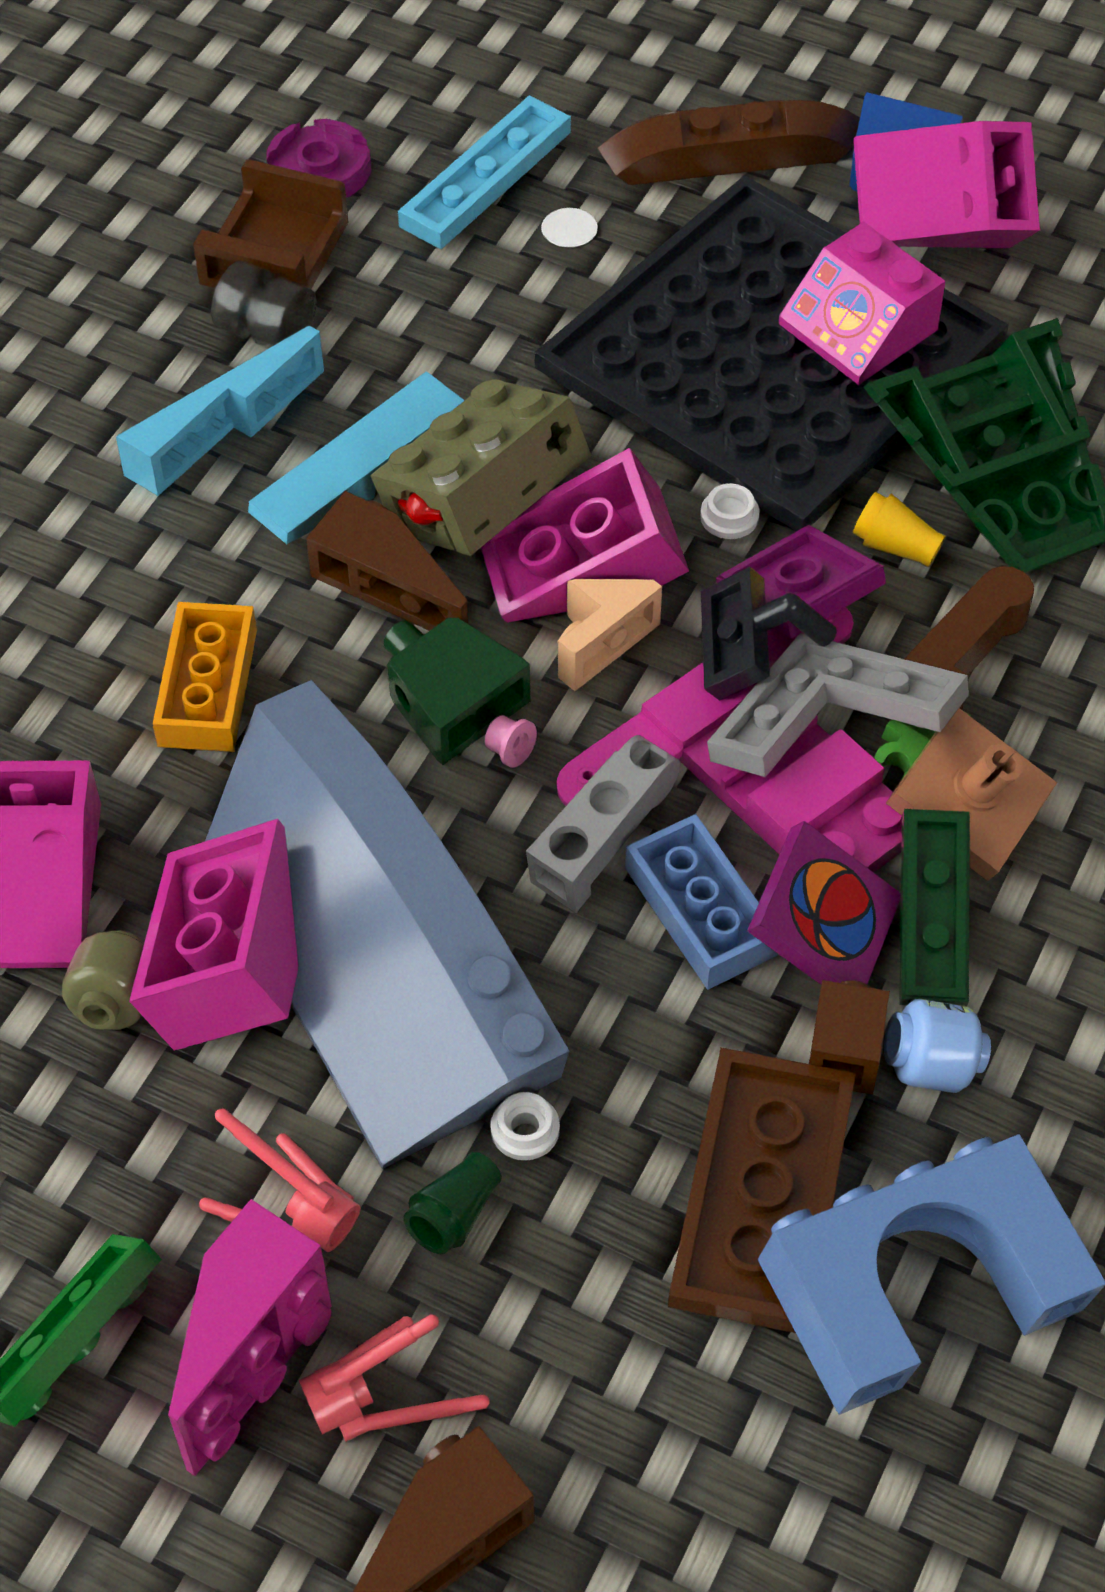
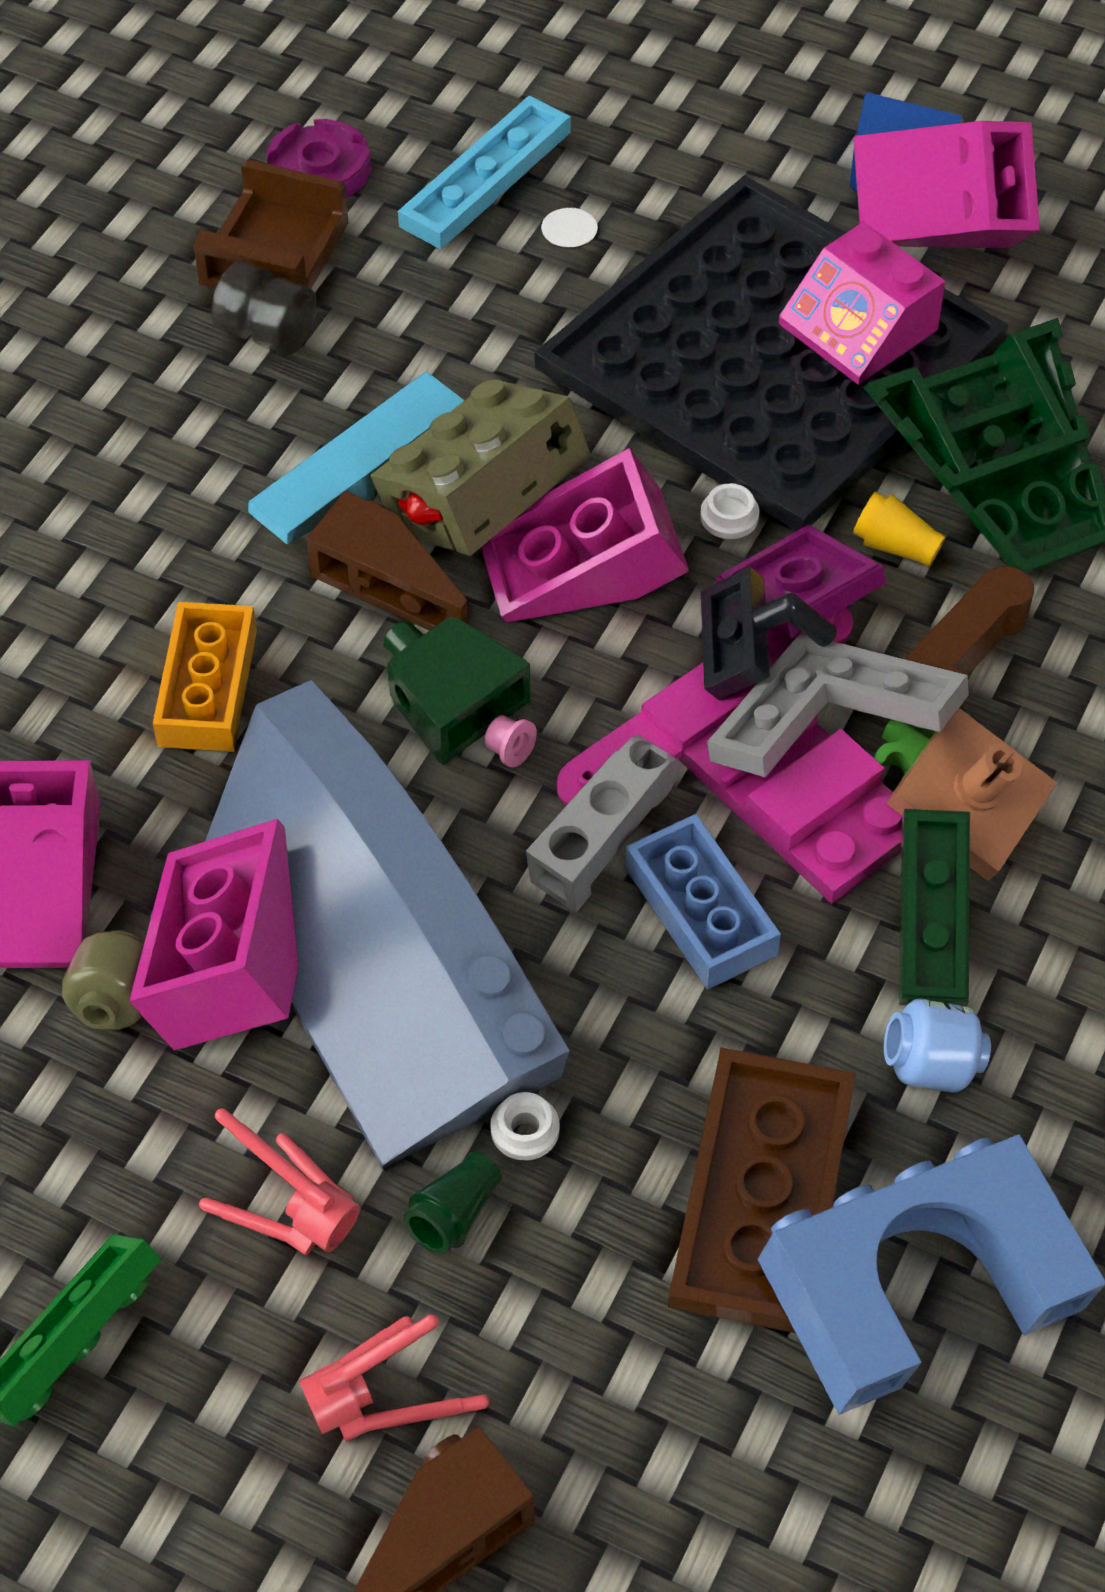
(242, 399): medium azure slope -> none
(251, 1311): dark pink slope -> none
(606, 623): light nougat slope -> none
(730, 140): reddish brown brick -> none
(824, 909): tile -> none
(850, 1030): reddish brown brick -> none

